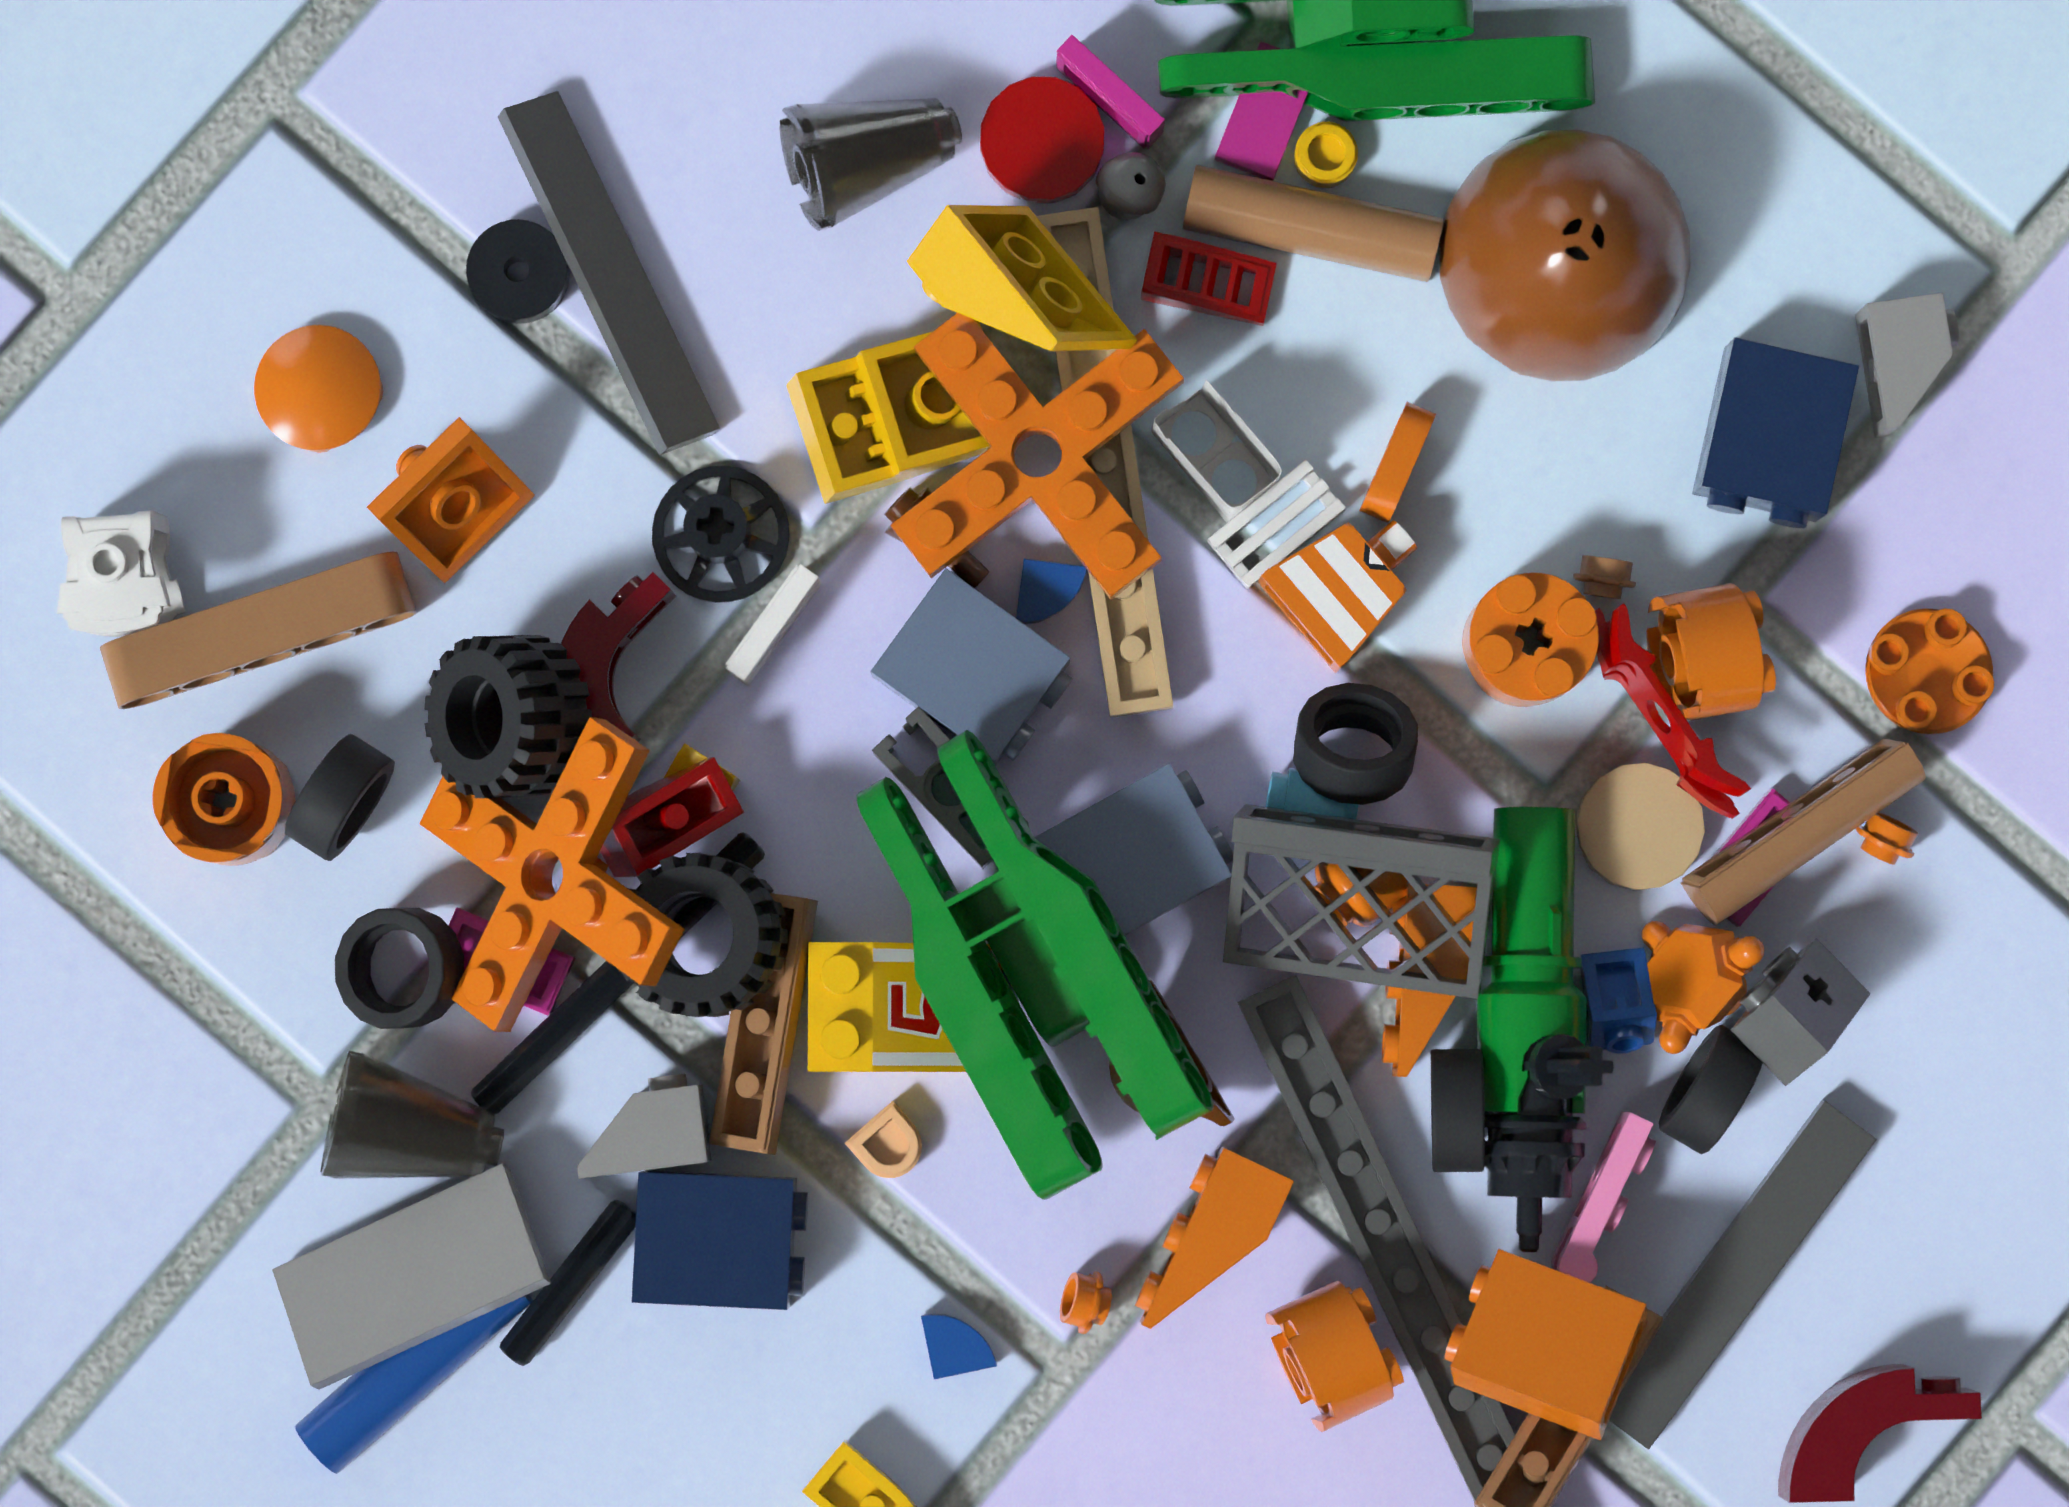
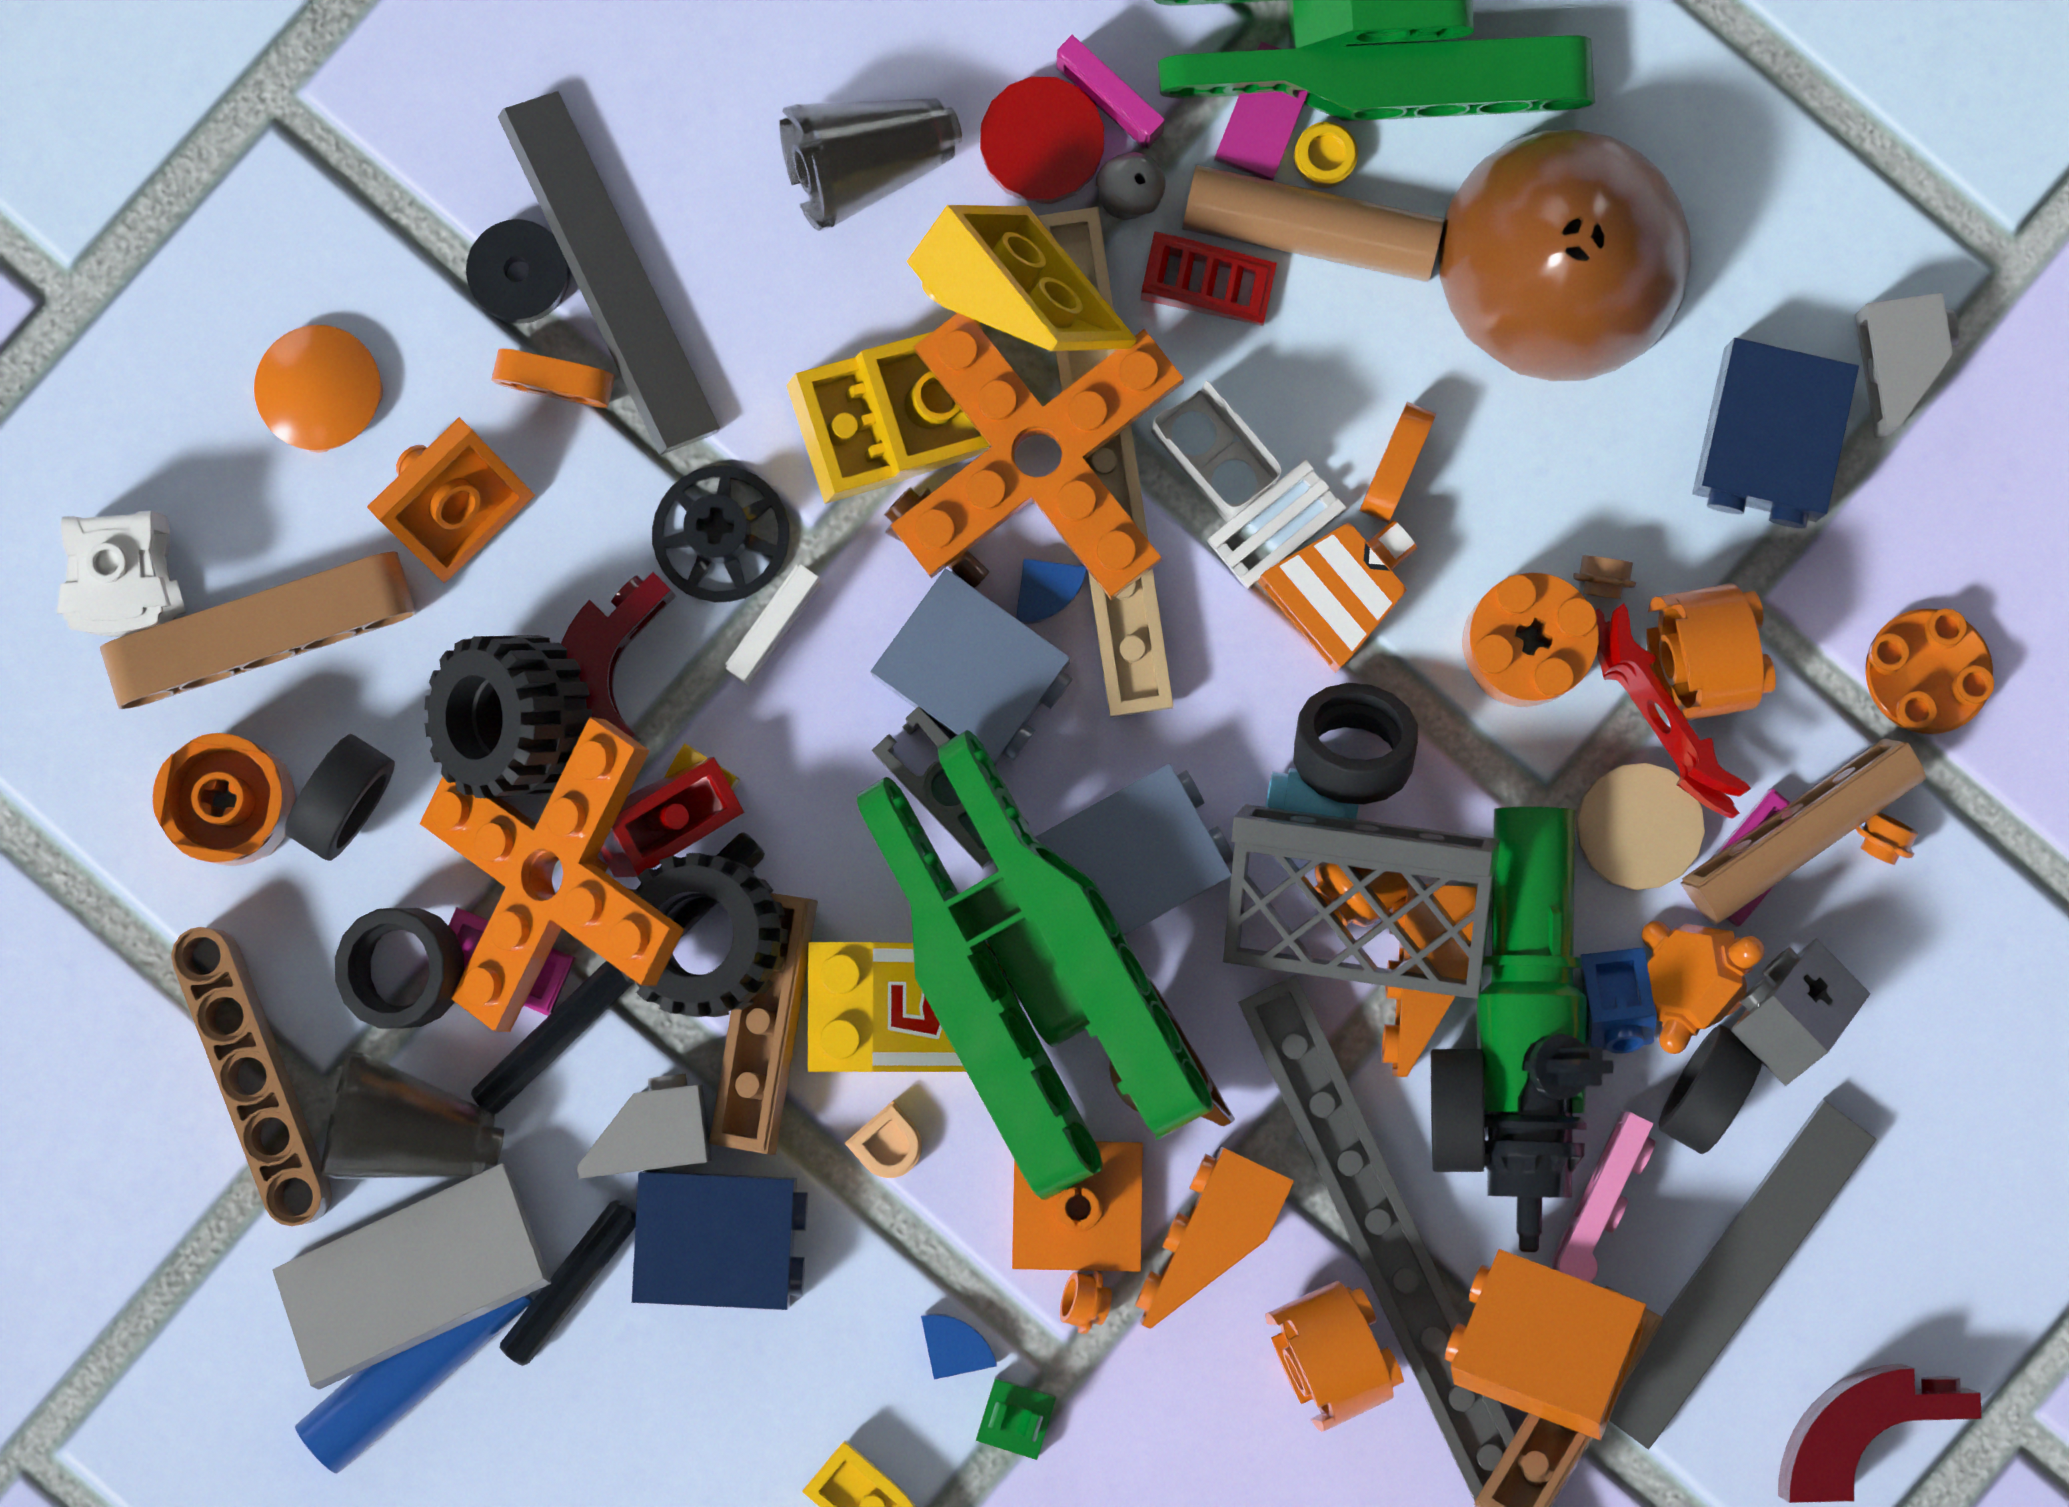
(227, 1055): none -> medium nougat beam
(553, 378): none -> orange beam
(1016, 1418): none -> green tile
(1086, 1225): none -> orange tile

